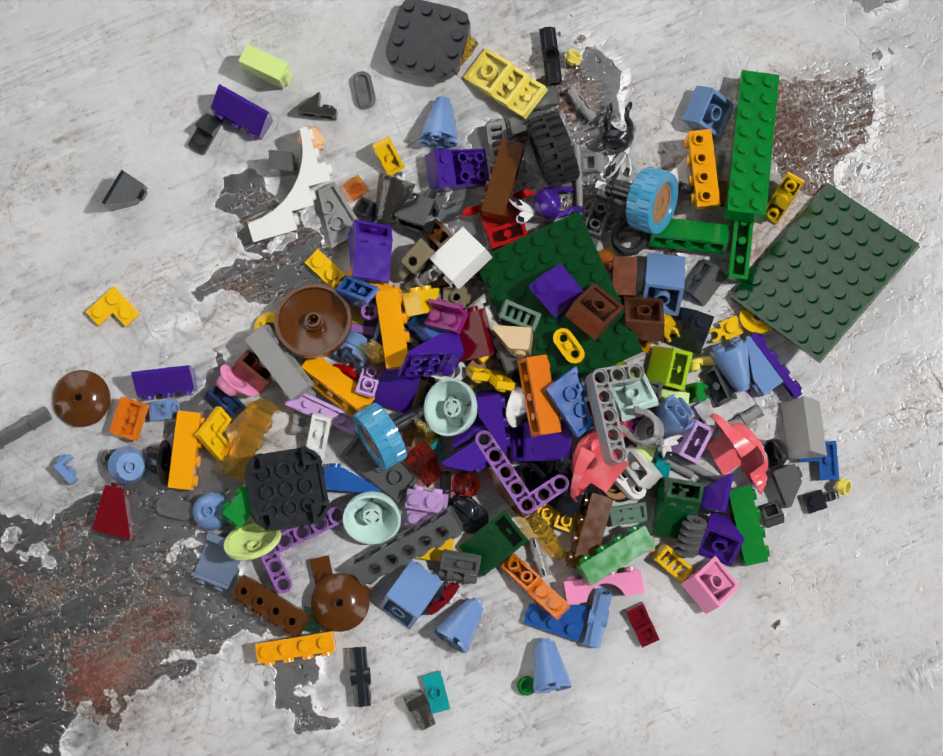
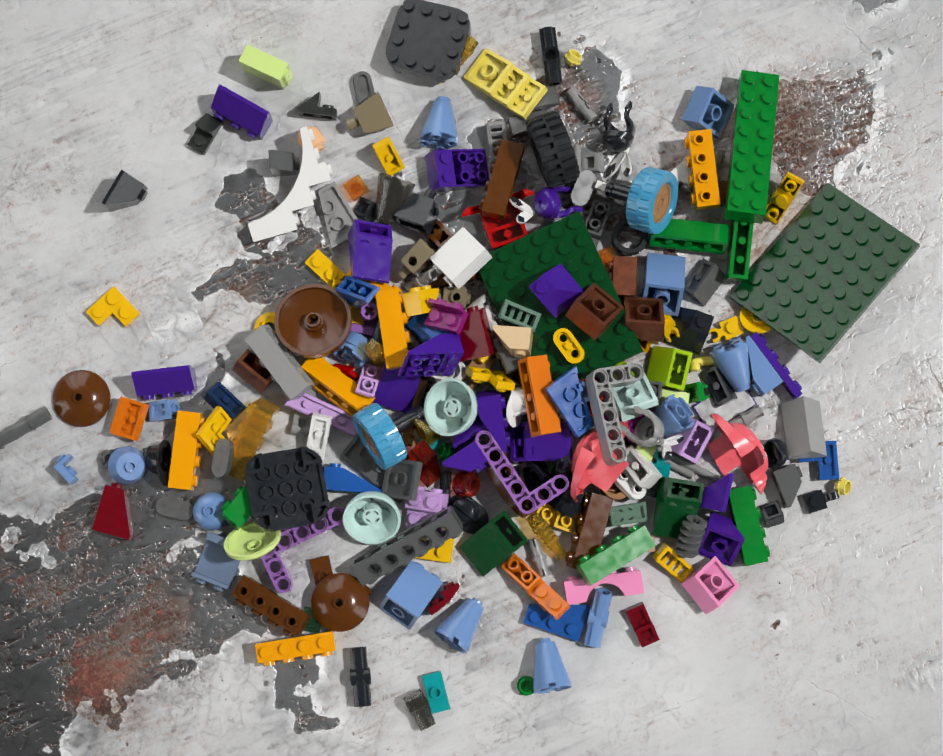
(222, 458): none -> flat silver tile
(233, 384): bright pink piece -> none
(370, 115): none -> dark tan torso
(402, 480): none -> dark grey plate
(445, 451): none -> green plate
(461, 563): dark grey plate -> none
(583, 188): none -> flat silver tile

